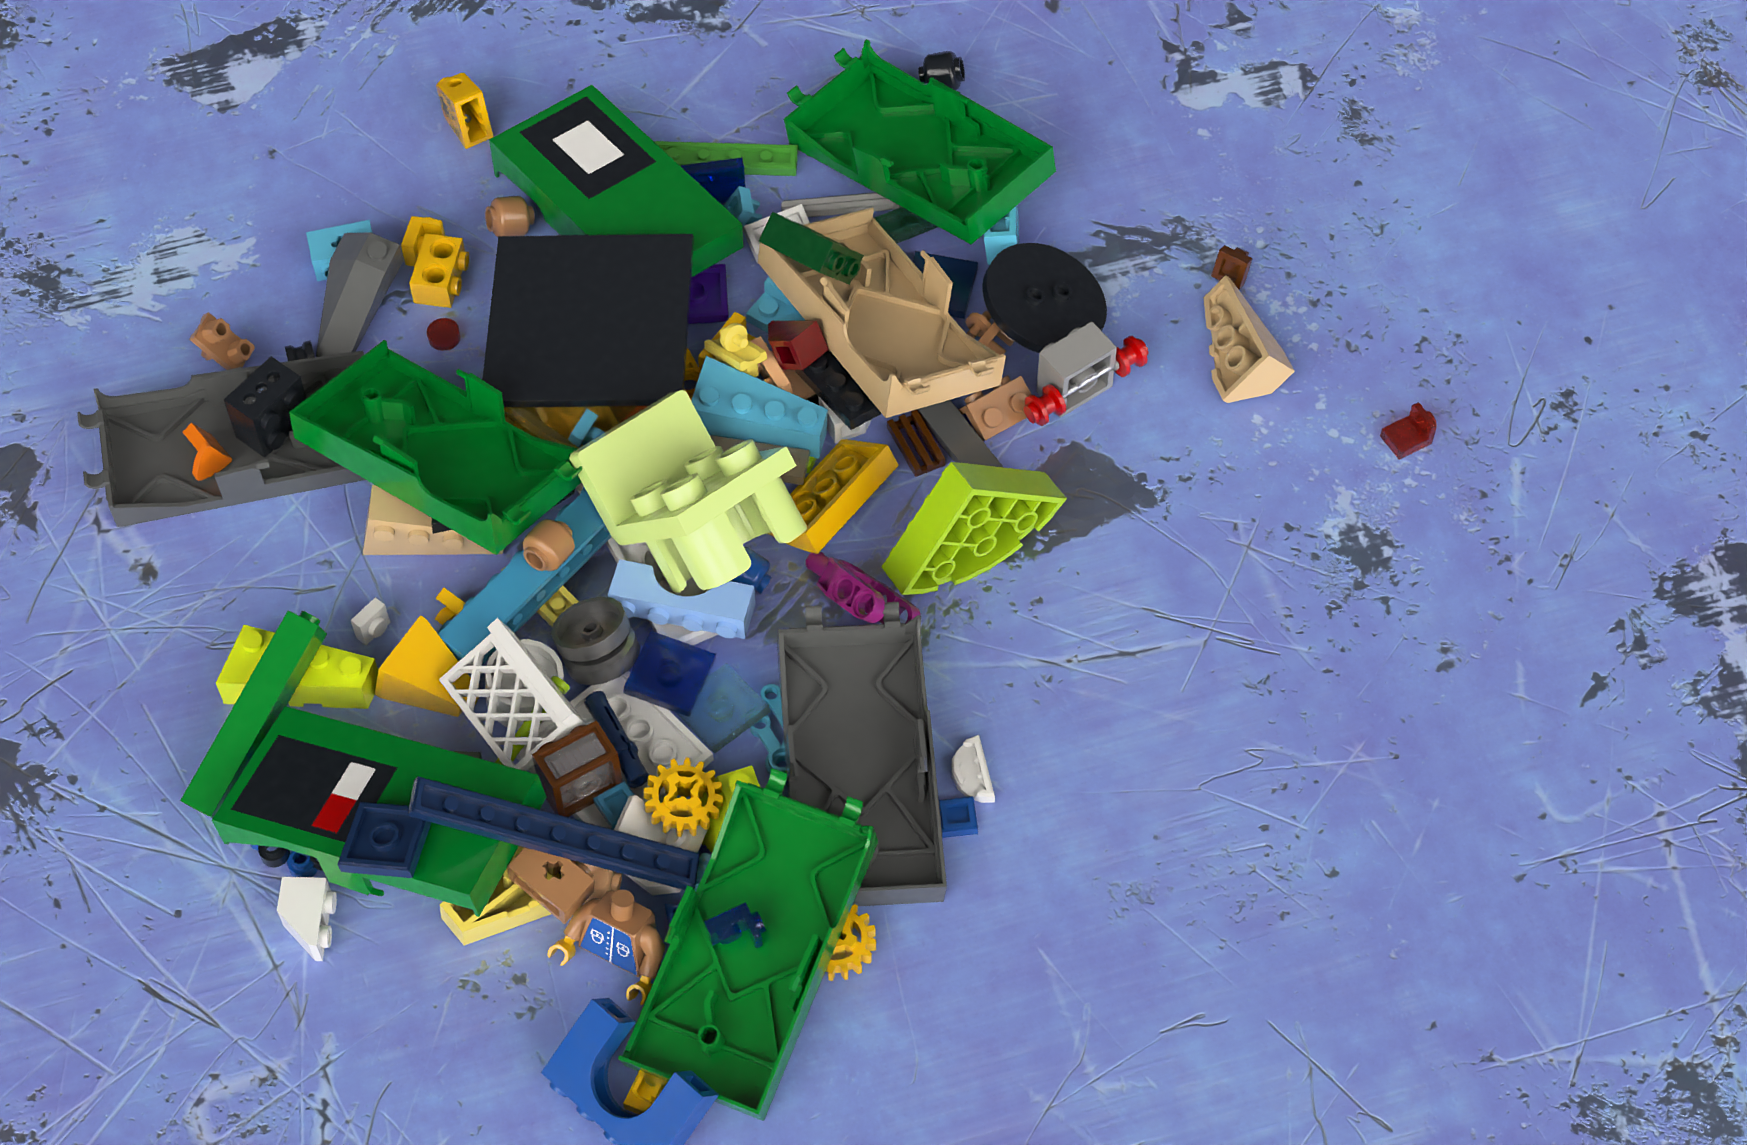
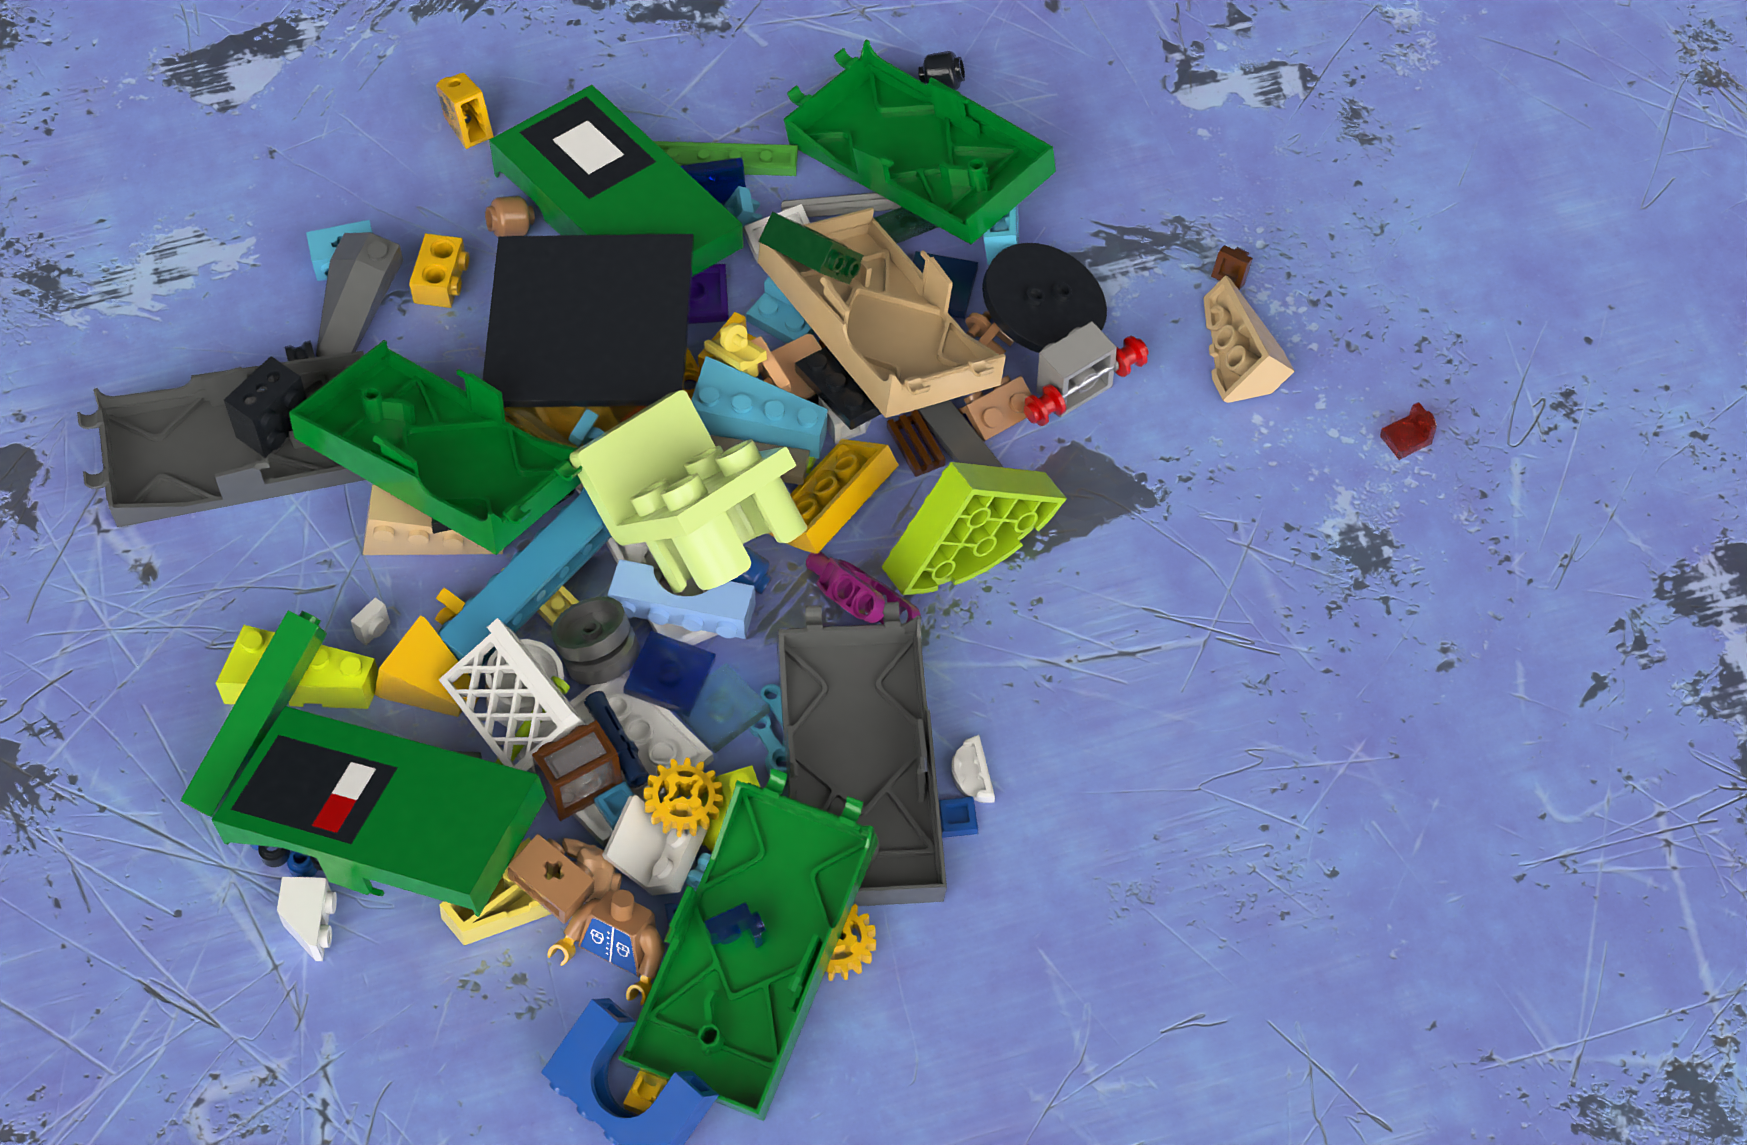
(210, 456): orange tile -> none
(220, 343): medium nougat hips -> none
(383, 841): dark blue plate -> none
(414, 236): yellow bracket -> none
(443, 334): clear red tile -> none
(548, 545): medium nougat head -> none
(552, 834): dark blue tile -> none
(796, 343): dark red slope -> none

